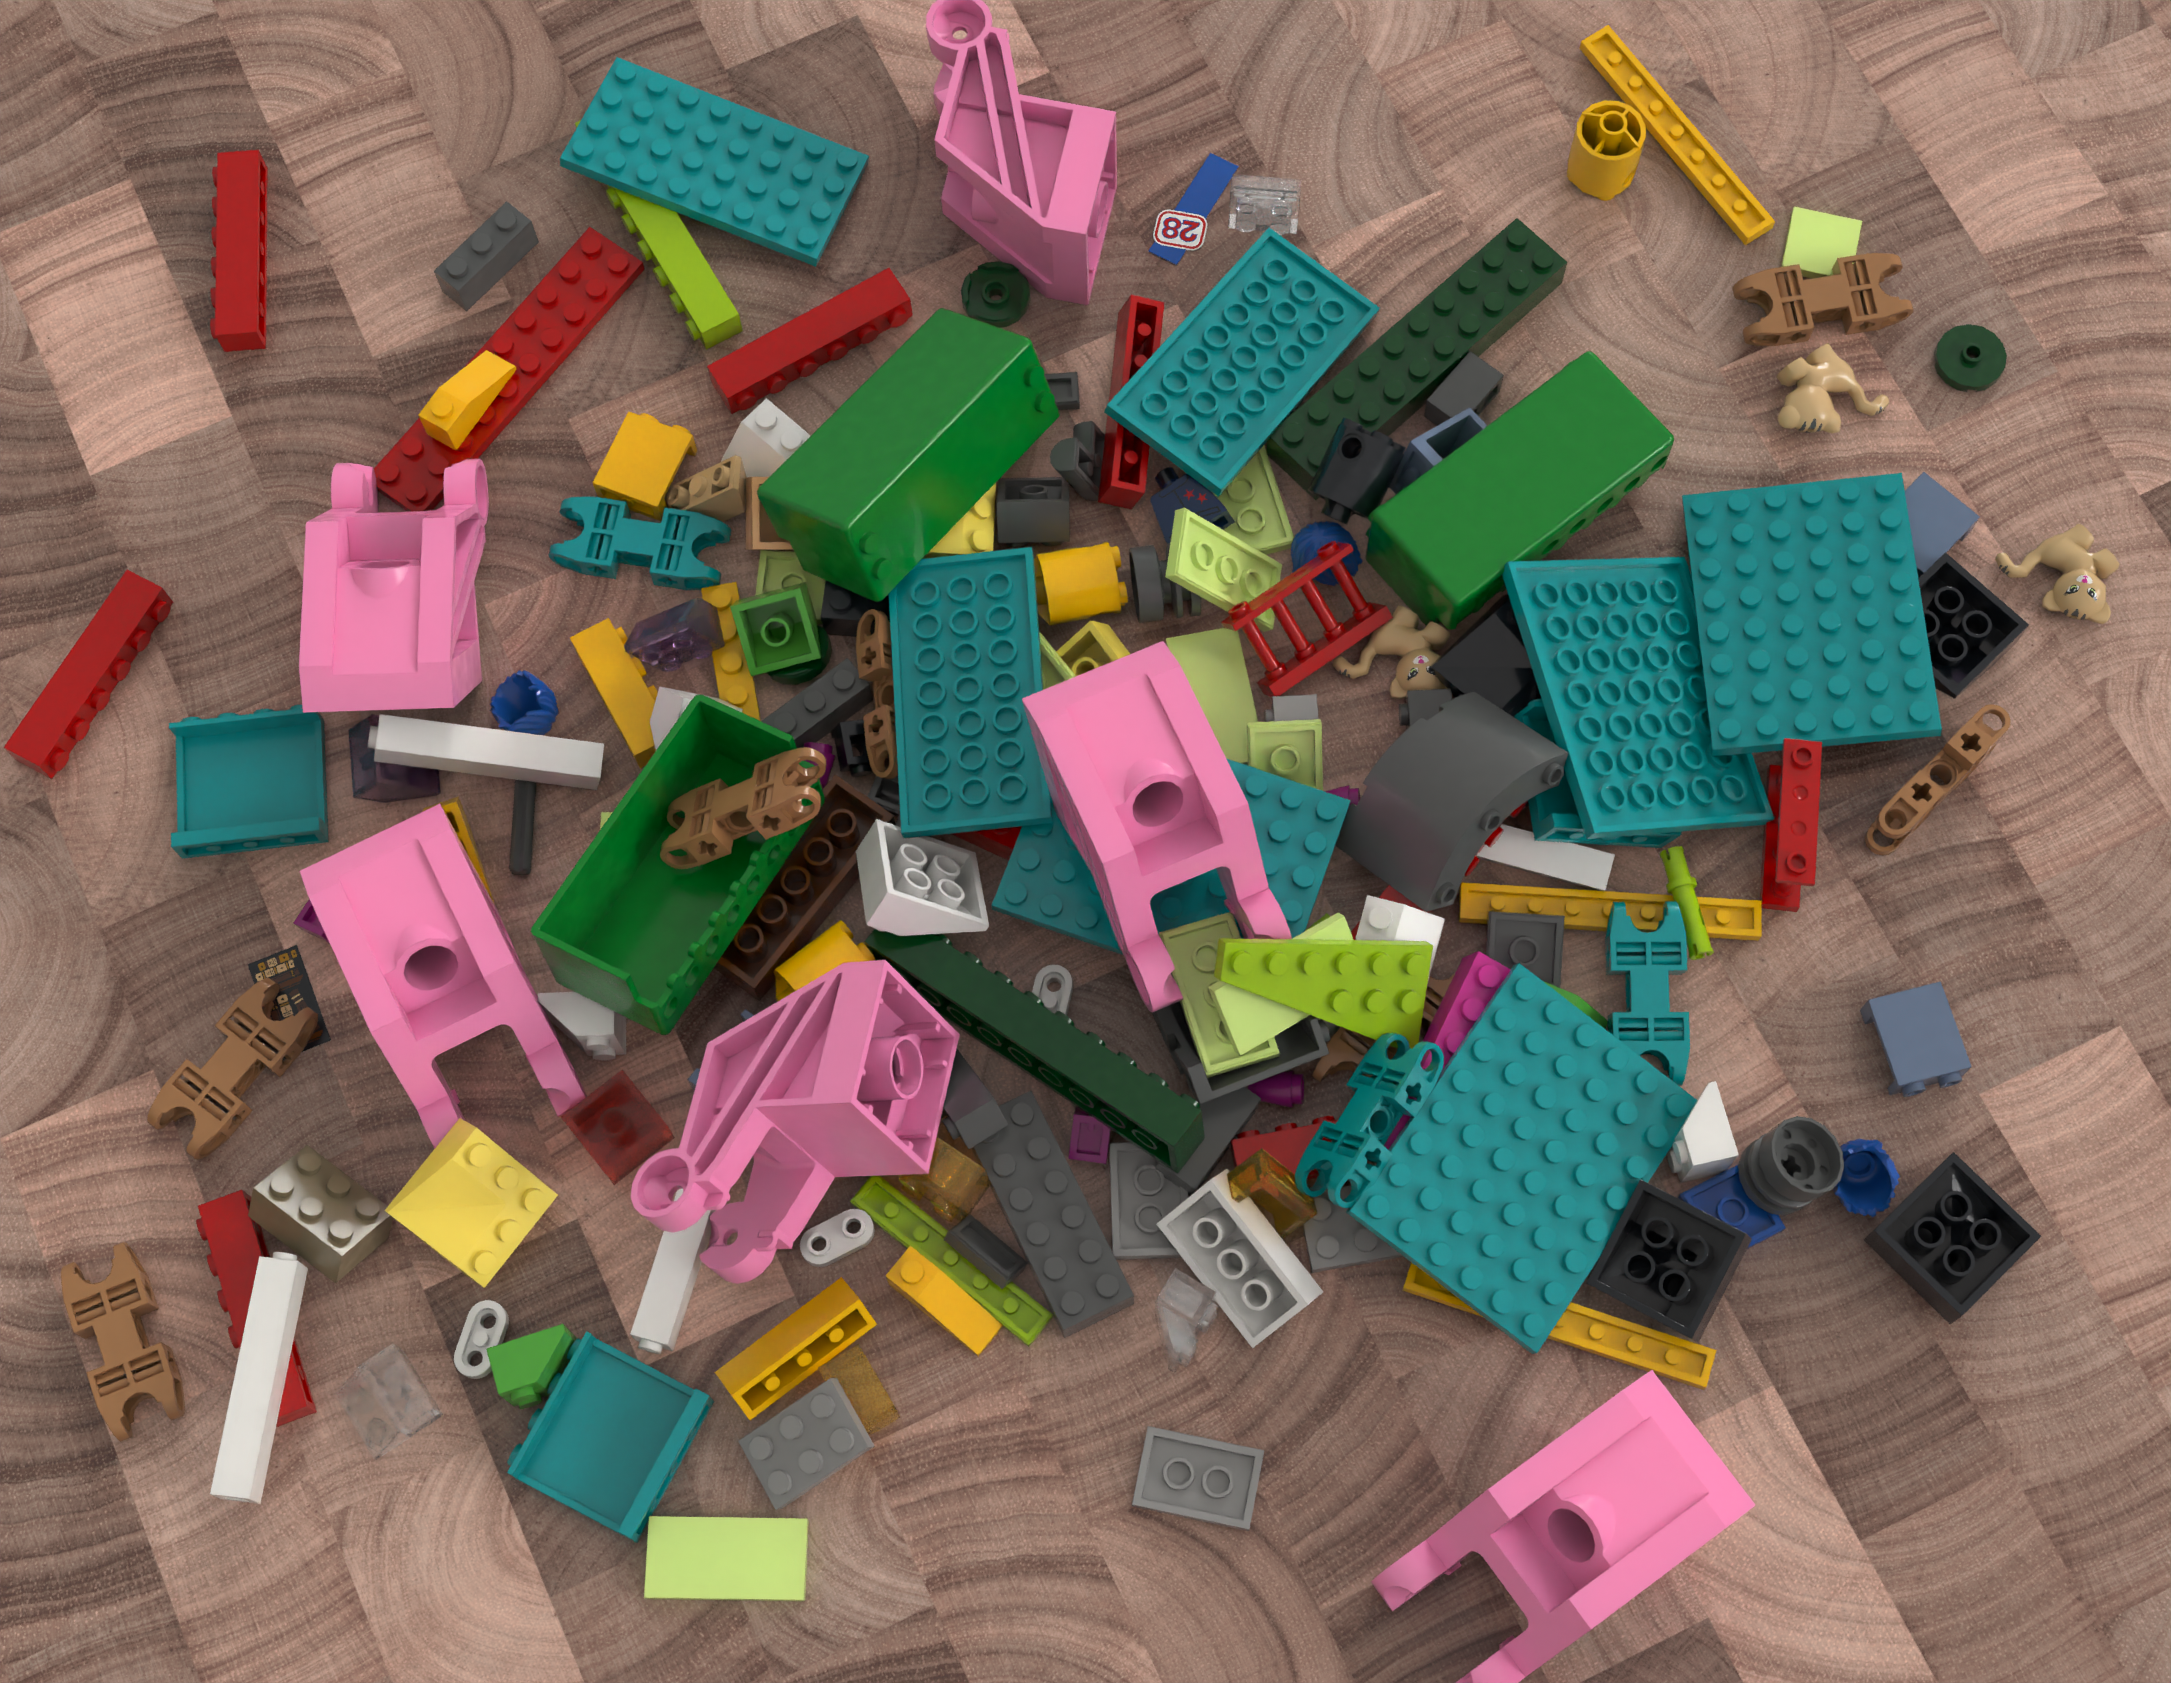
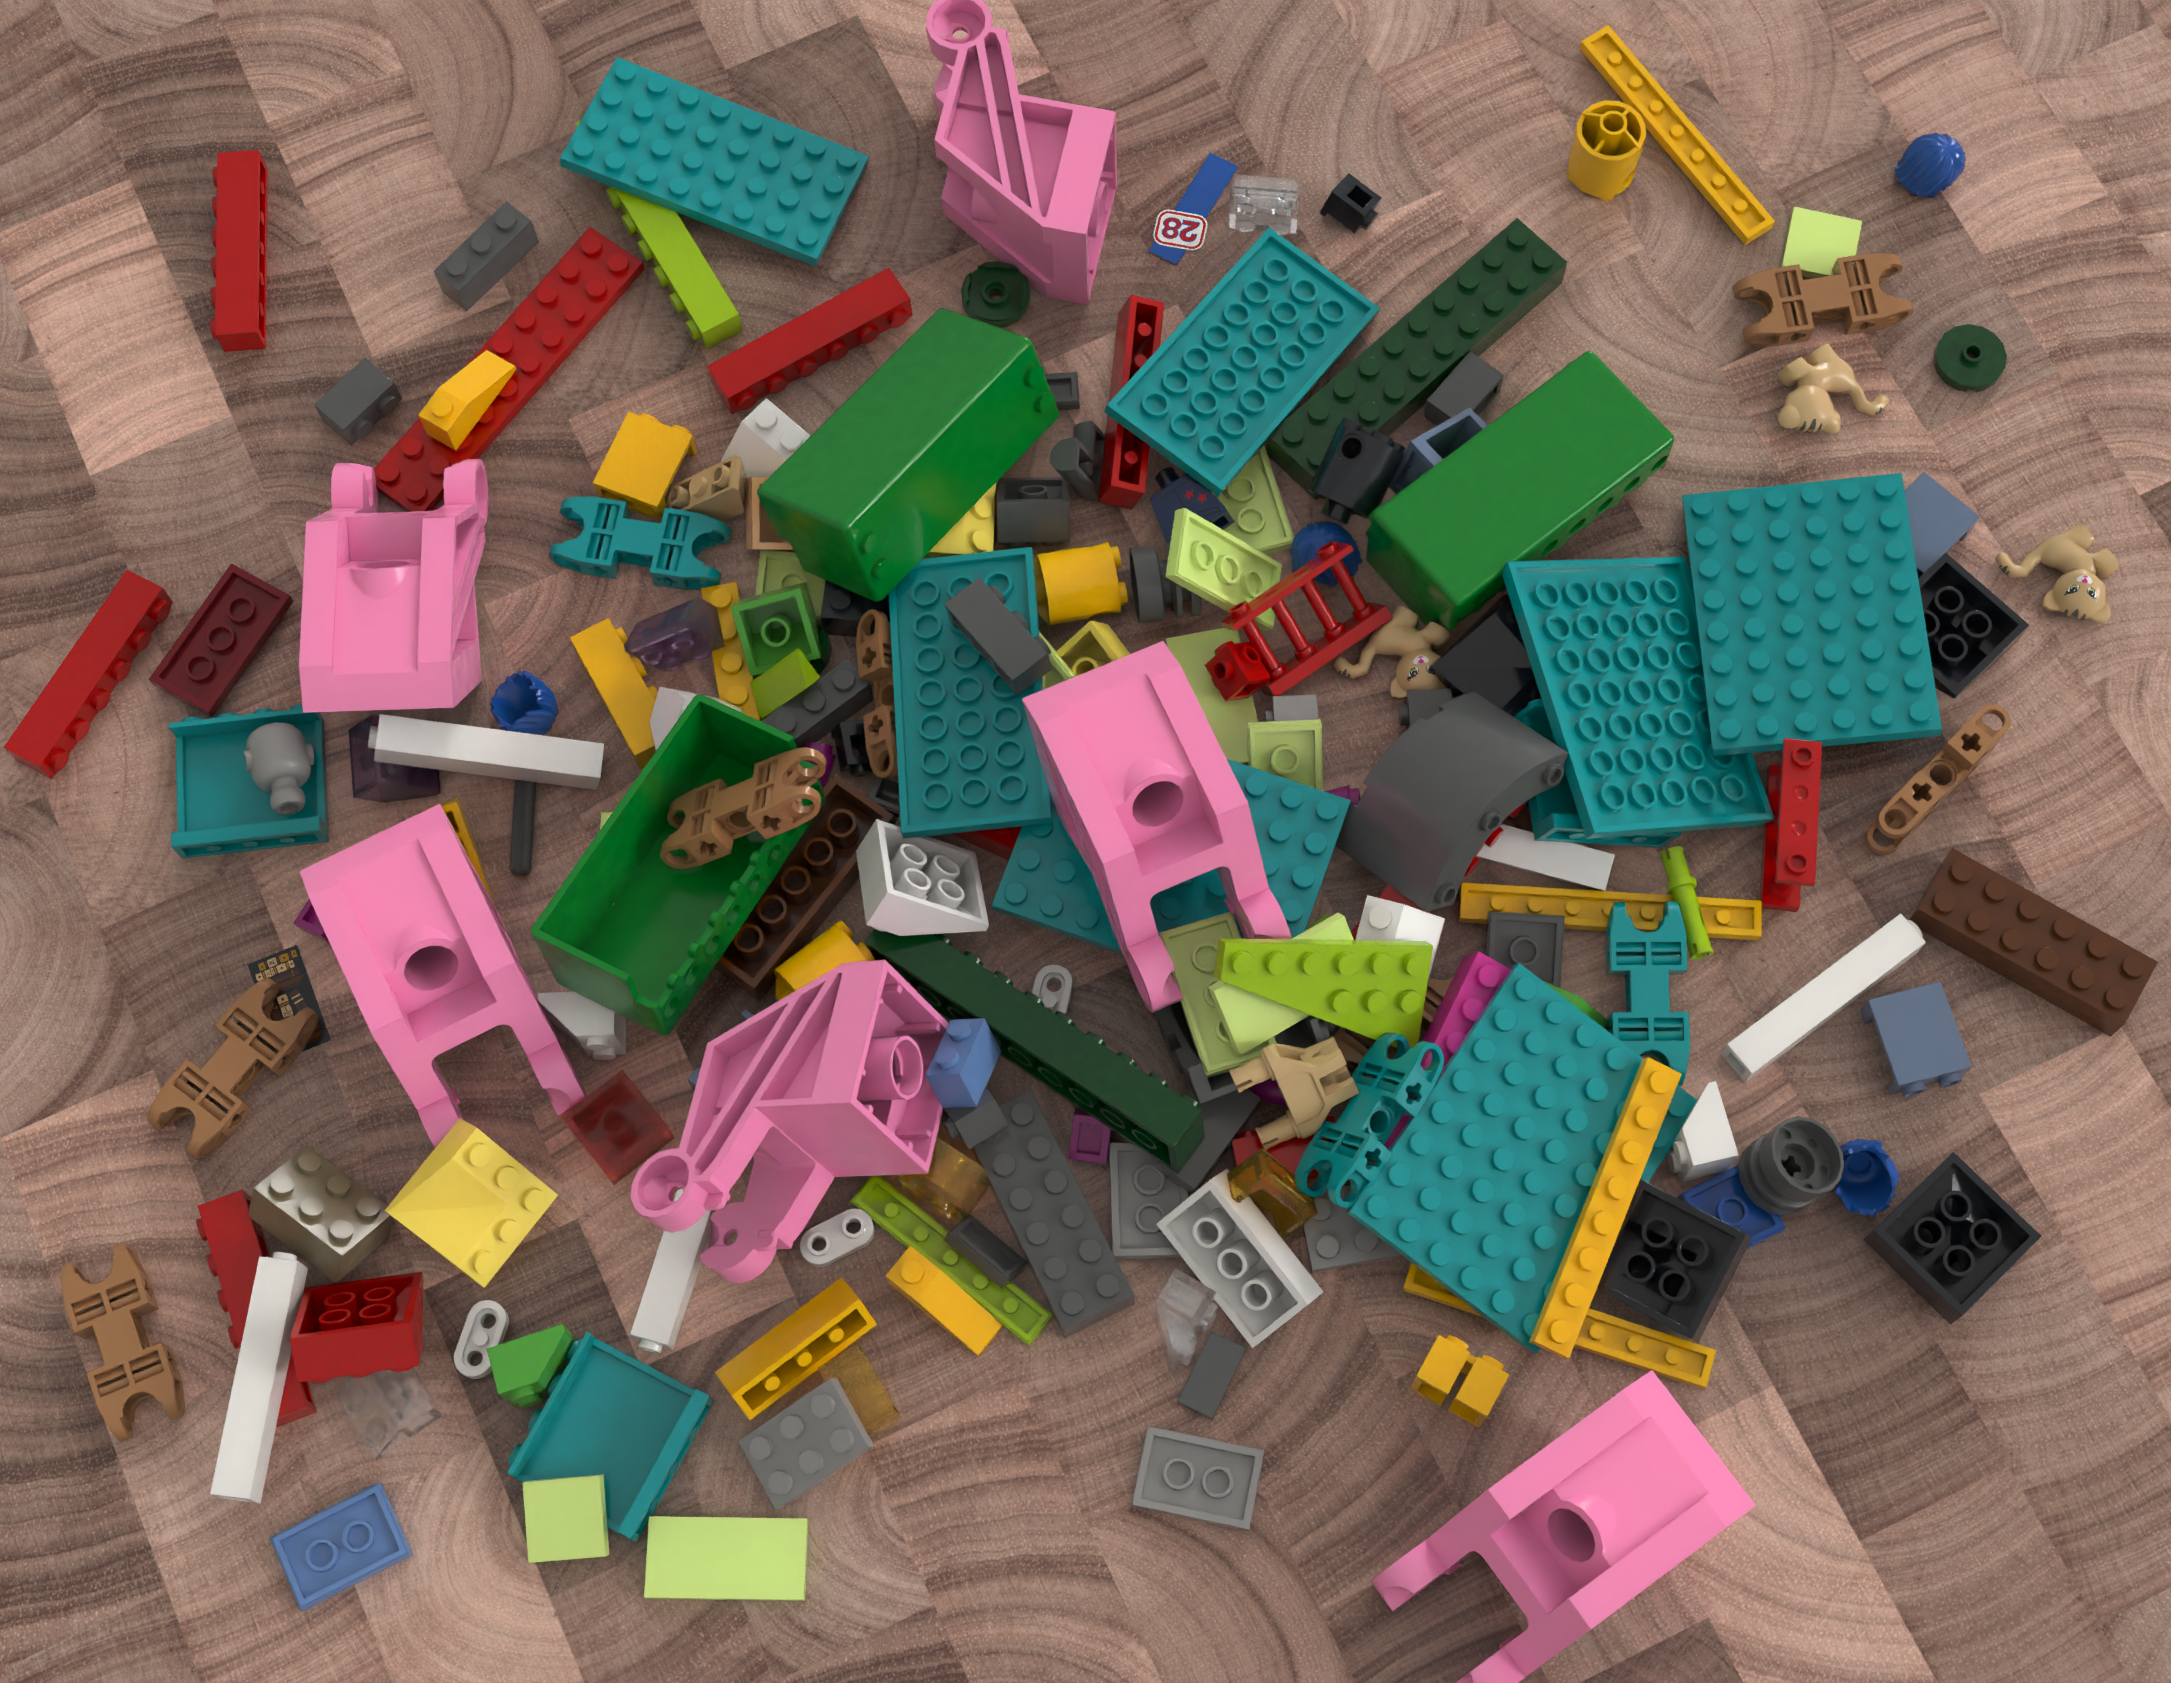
(221, 640): none -> dark red plate
(280, 764): none -> light grey piece
(341, 1546): none -> medium blue tile
(358, 401): none -> dark grey brick
(358, 1328): none -> red slope
(566, 1518): none -> yellowish green tile
(782, 682): none -> lime slope
(963, 1063): none -> medium blue brick
(999, 635): none -> dark grey brick
(1211, 1375): none -> dark grey tile
(1237, 670): none -> red brick
(1309, 1081): none -> tan connector
(1352, 204): none -> black brick
(1479, 1389): none -> yellow piece
(1605, 1208): none -> yellow plate
(1823, 997): none -> white brick
(1931, 164): none -> blue hair
(2033, 942): none -> reddish brown brick

